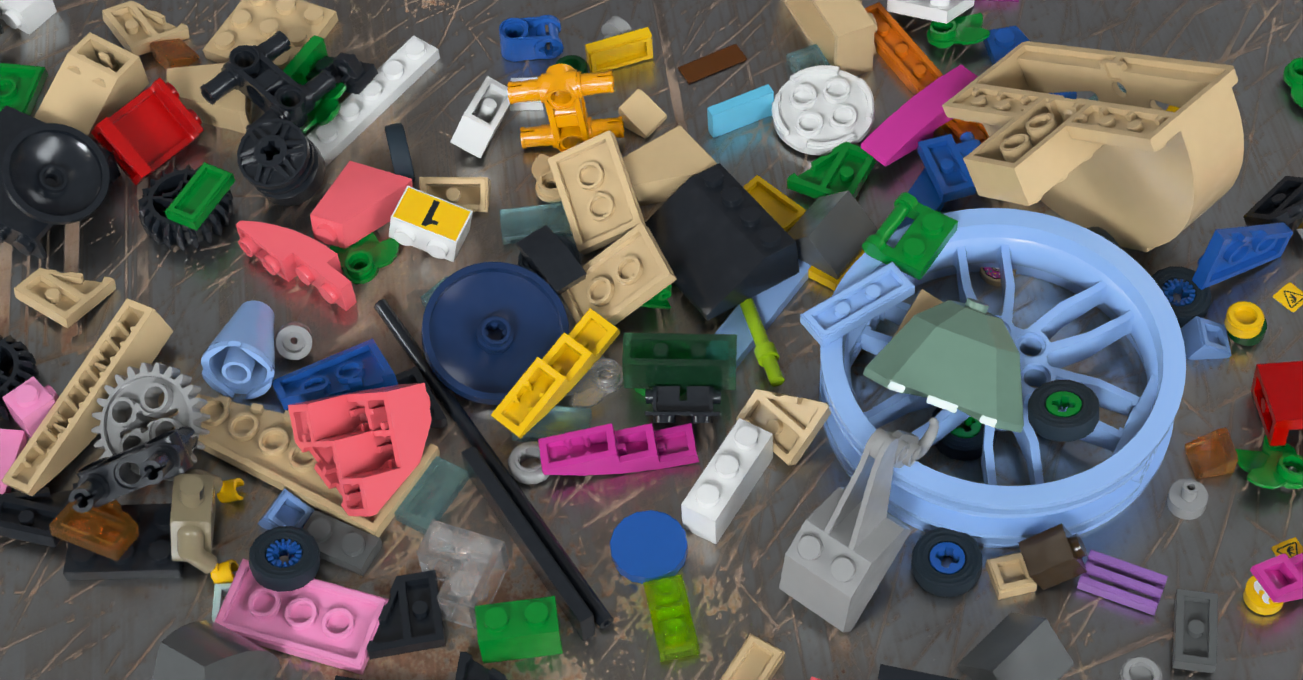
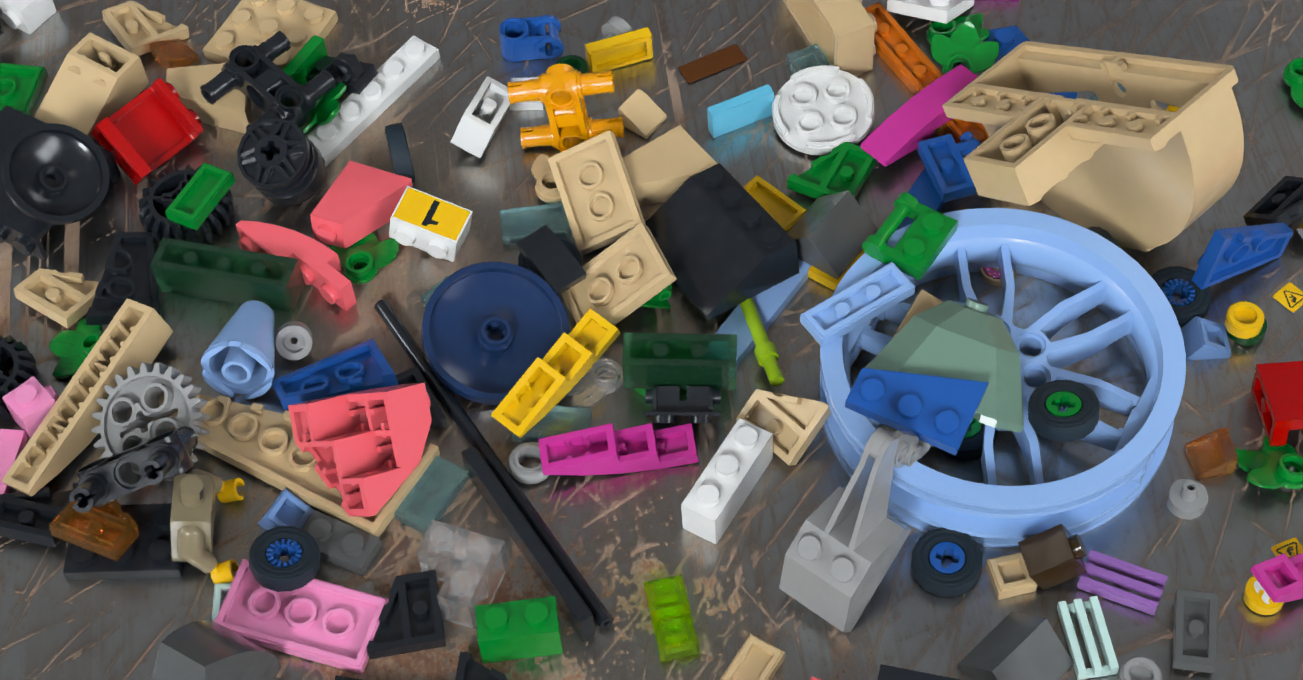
(74, 347): none -> green plate
(125, 276): none -> black wing
(227, 274): none -> clear green brick
(466, 192): tan slope -> none
(648, 546): blue tile -> none
(924, 405): none -> blue wing
(964, 49): none -> green plate
(1080, 608): none -> light aqua tile

